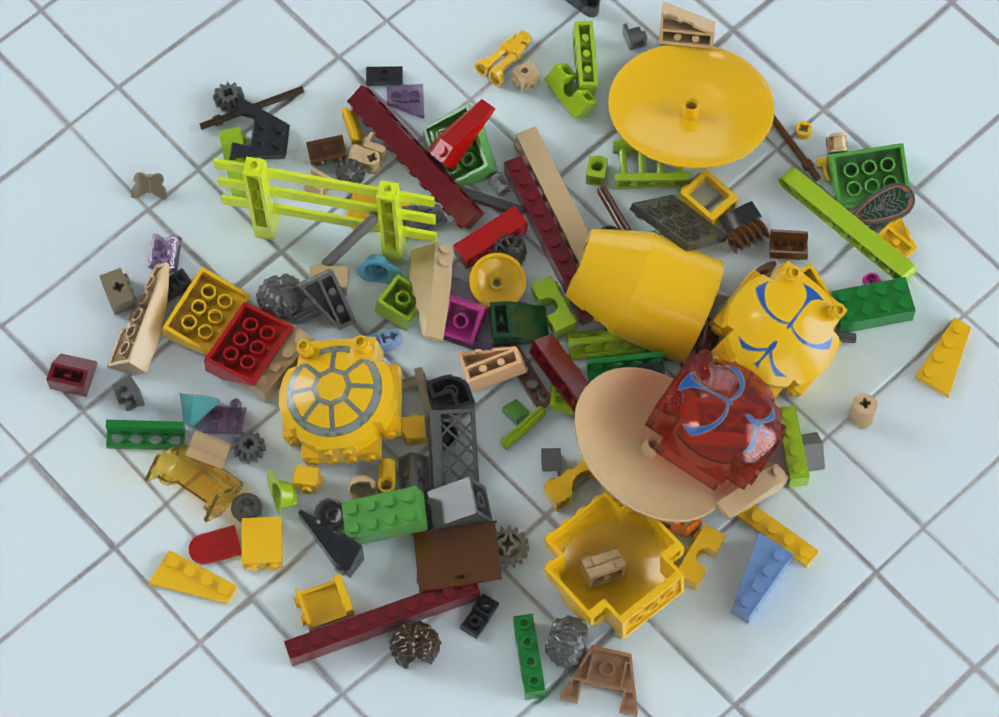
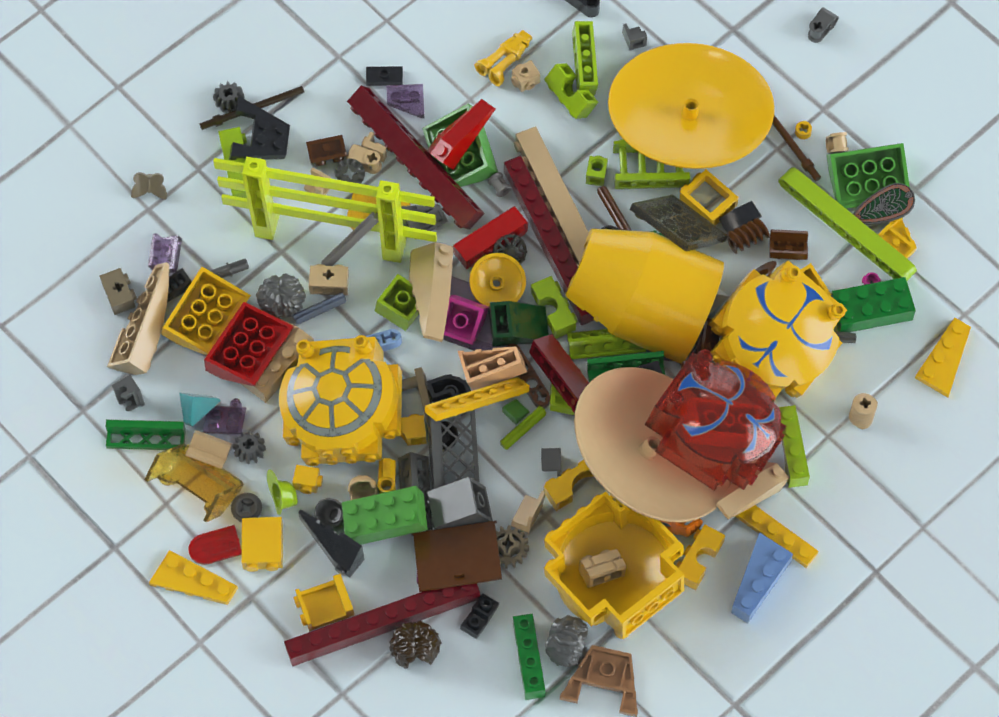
(71, 374): dark red slope -> none
(232, 268): none -> dark grey axle
(328, 298): dark grey wedge -> none
(353, 126): yellow slope -> none
(377, 269): medium azure piece -> none
(476, 399): none -> yellow plate
(491, 201): dark grey axle -> none
(528, 512): none -> tan panel
(685, 28): tan wedge -> none
(814, 451): slope -> none
(821, 25): none -> dark grey piece
(822, 162): yellow hand -> none

